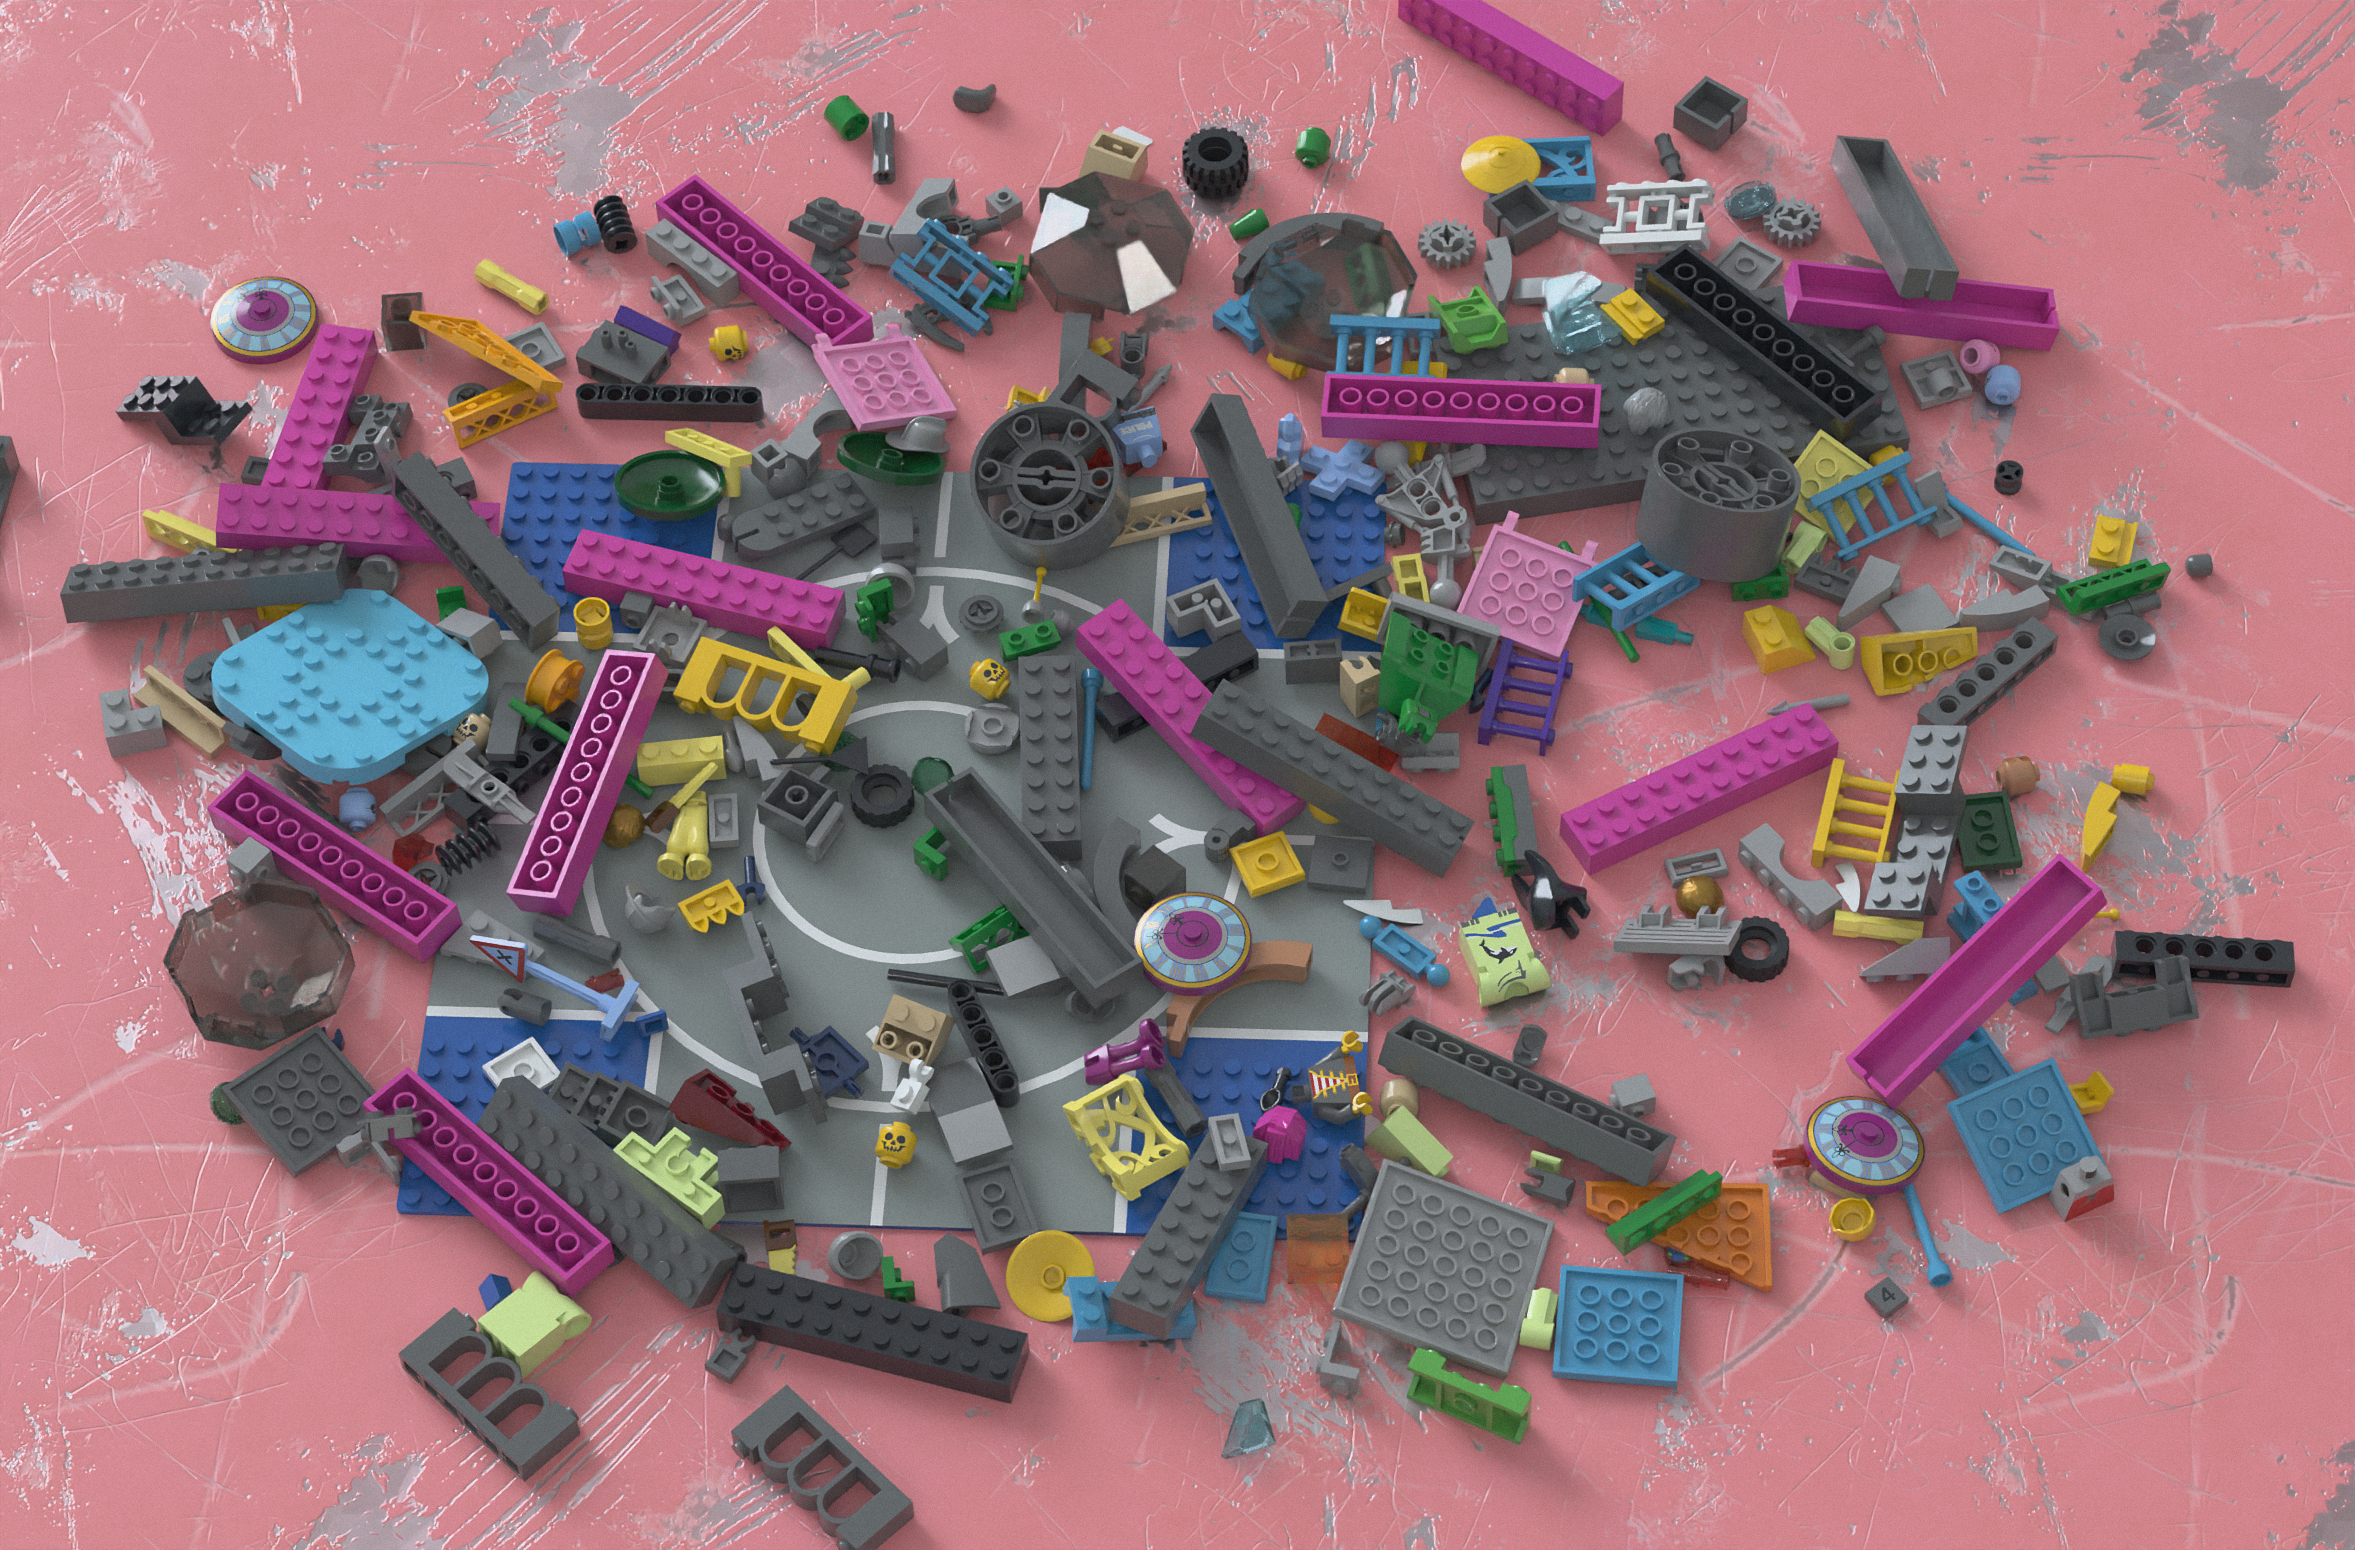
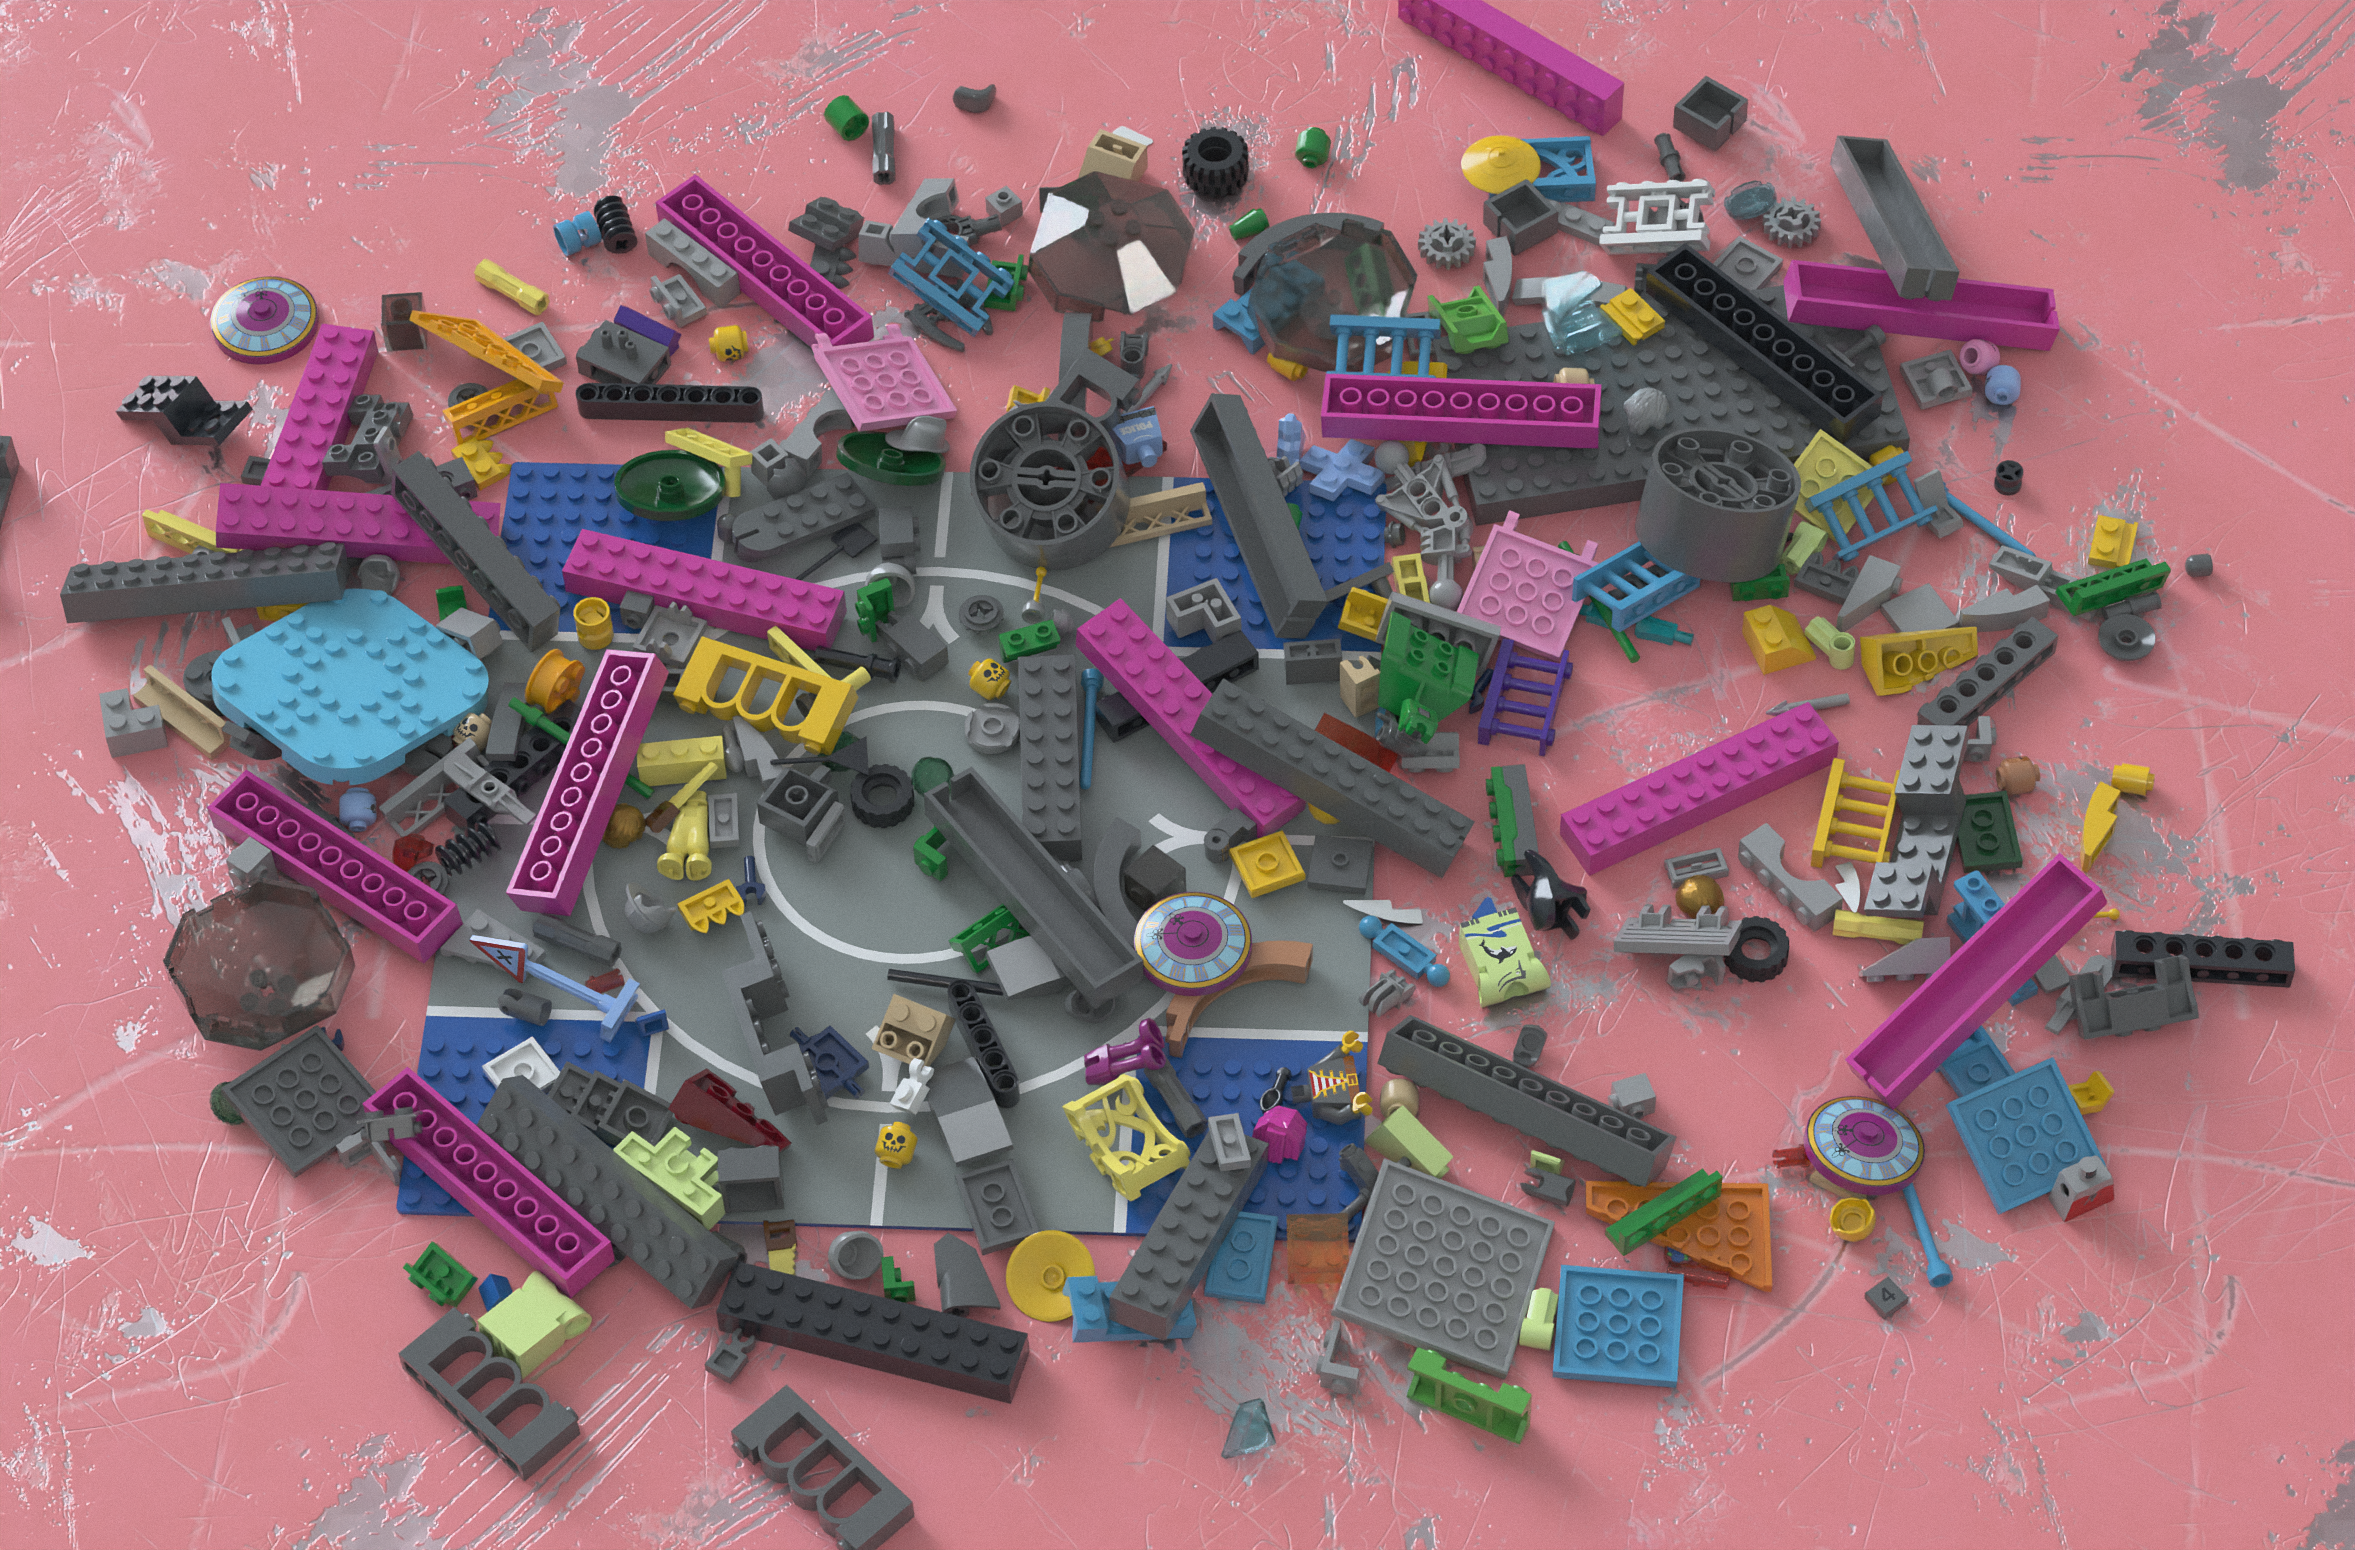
(441, 1276): none -> green bracket
(482, 463): none -> yellow plate
(1980, 748): none -> light grey bracket

